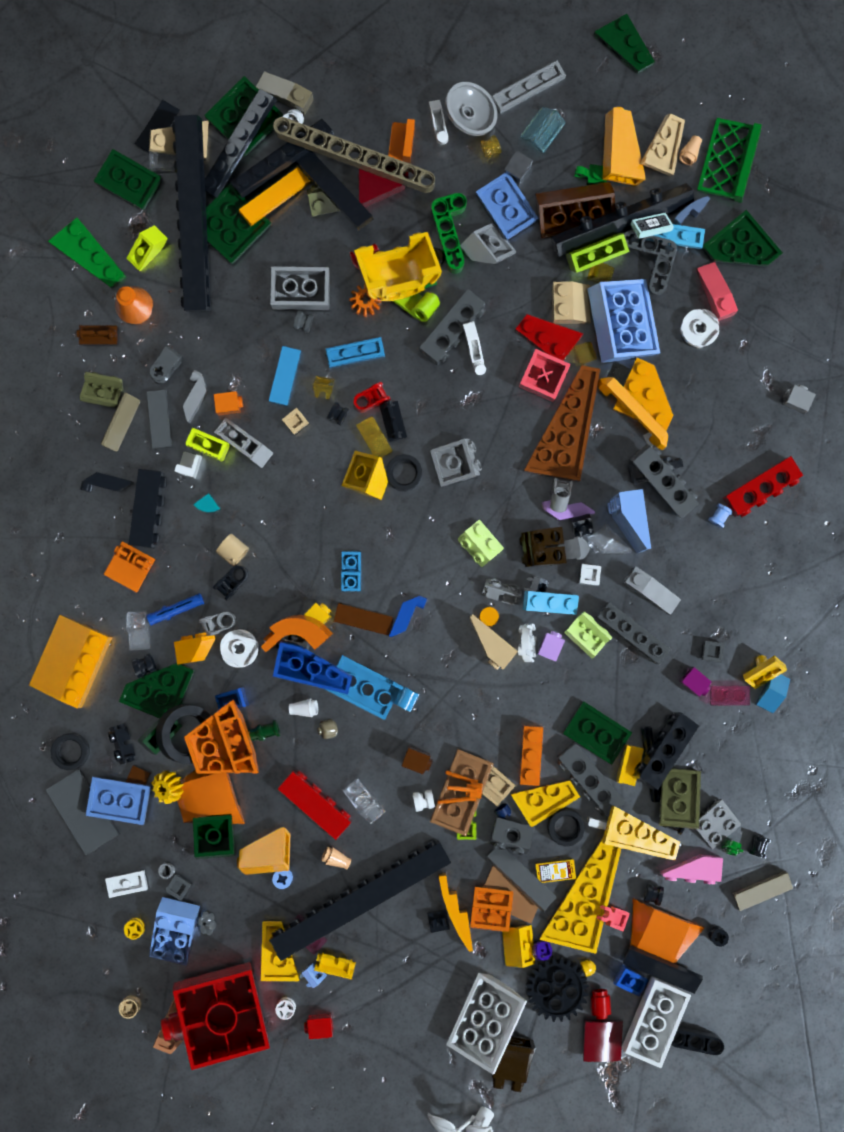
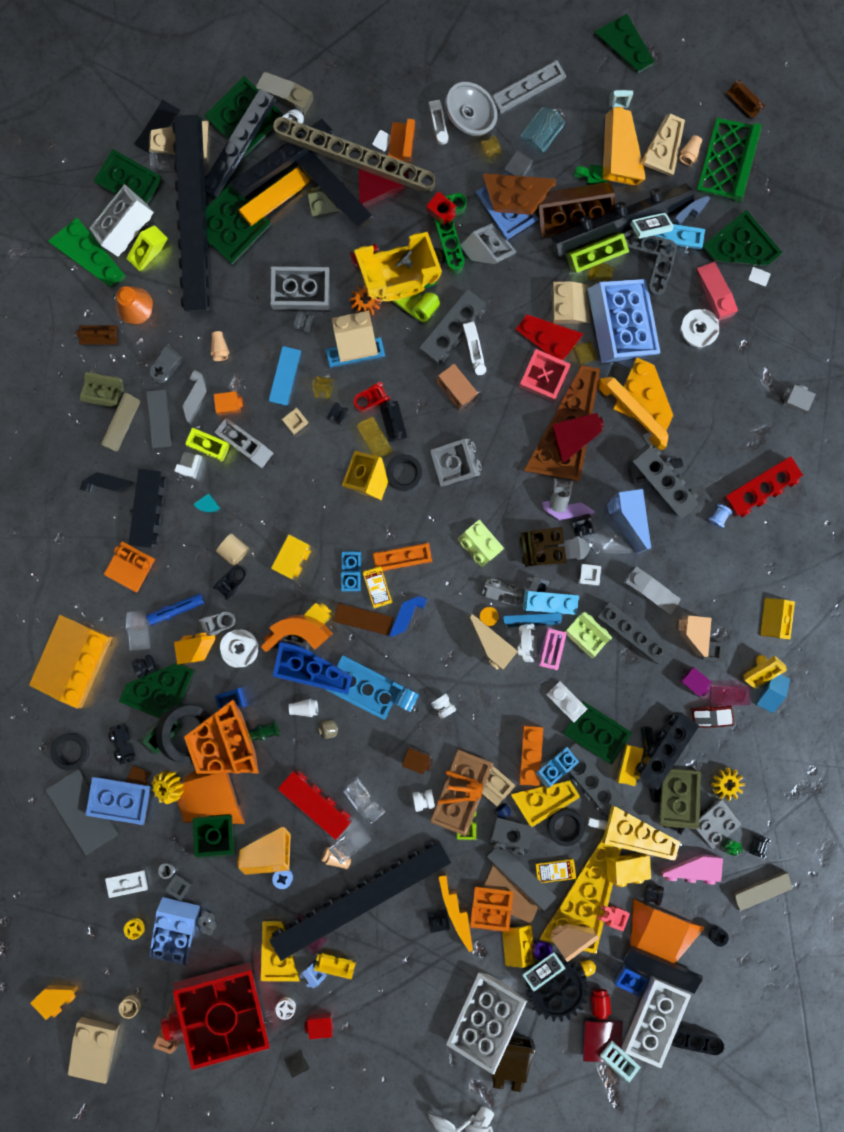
(51, 999): none -> light orange slope
(92, 1049): none -> tan slope
(121, 221): none -> white slope
(218, 347): none -> light nougat cone
(291, 557): none -> yellow brick
(297, 1063): none -> clear smoke plate
(350, 843): none -> clear slope
(354, 336): none -> tan slope
(377, 586): none -> tile
(382, 140): none -> white sticker
(403, 557): none -> orange tile
(405, 260): none -> dark grey plant
(440, 200): none -> red brick
(441, 702): none -> white wheel
(456, 386): none -> nougat hinge
(517, 193): none -> dark orange wing
(536, 619): none -> dark azure tile
(544, 971): none -> tile
(557, 767): none -> dark azure slope
(560, 649): none -> bright pink tile
(566, 701): none -> white plate
(572, 939): none -> light nougat slope
(575, 434): none -> dark red slope
(620, 98): none -> light aqua slope
(628, 869): none -> yellow brick
(631, 1071): none -> light aqua slope
(696, 633): none -> light nougat slope
(713, 716): none -> slope
(732, 789): none -> yellow gear
(745, 99): none -> reddish brown hinge
(759, 276): none -> white sticker
(777, 618): none -> yellow panel

